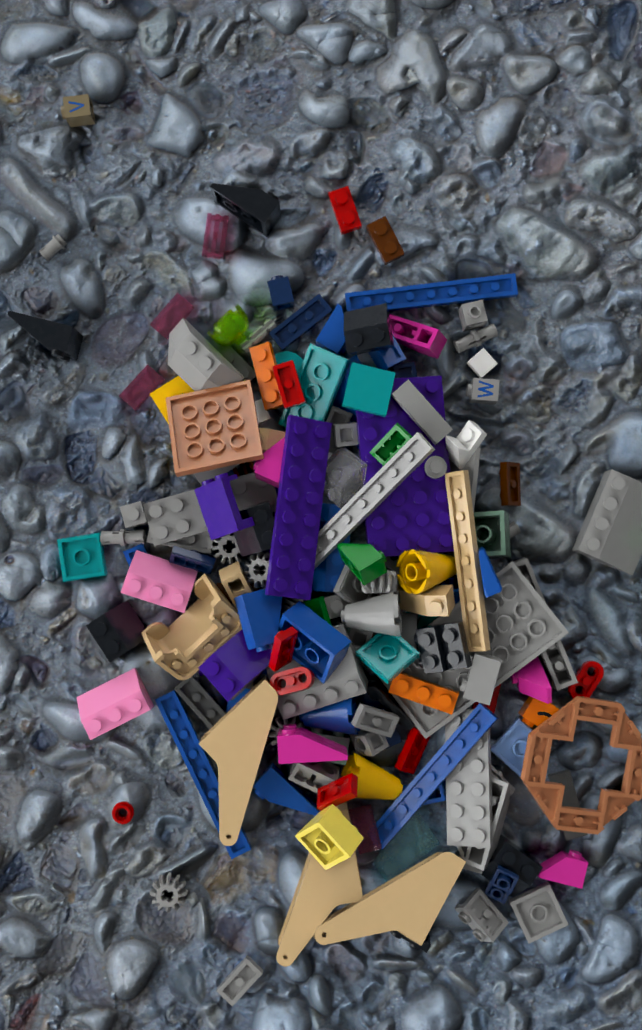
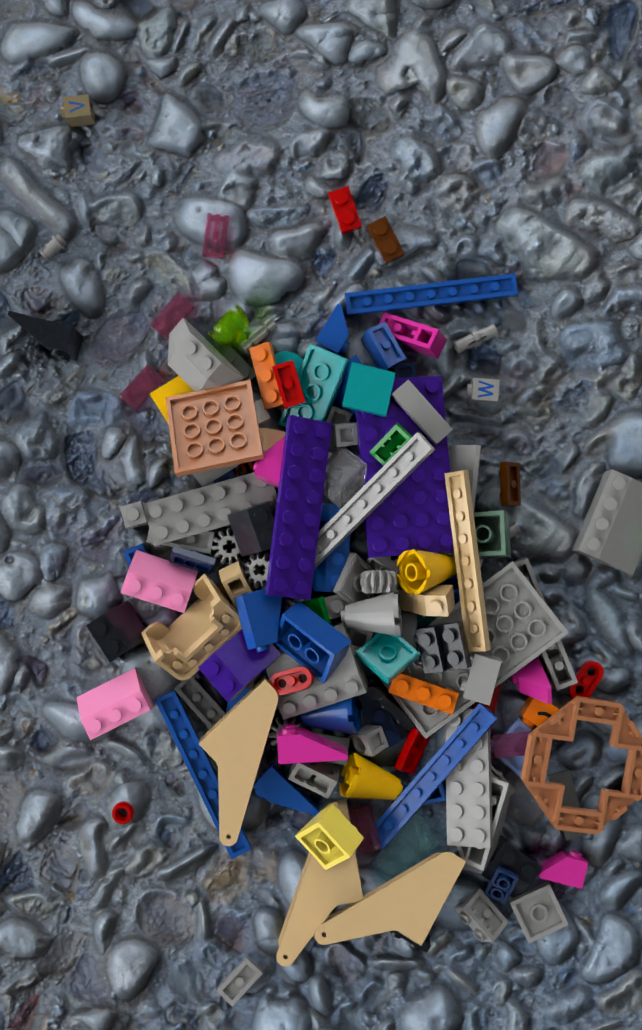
(82, 557): teal tile -> none
(123, 537): light grey pin -> none
(168, 900): light grey gear -> none
(220, 507): dark purple panel -> none
(250, 205): black slope -> none
(280, 293): dark blue brick -> none
(283, 648): red plate -> none
(300, 322): dark blue plate -> none
(337, 791): red plate -> none
(363, 561): green slope -> none
(368, 329): black slope -> none
(375, 720): light grey plate -> none
(435, 467): light grey plate -> none
(465, 444): white slope -> none
(472, 315): light grey brick -> none
(482, 363): white tile -> none
(489, 578): blue slope -> none
(509, 744): none -> clear pink tile

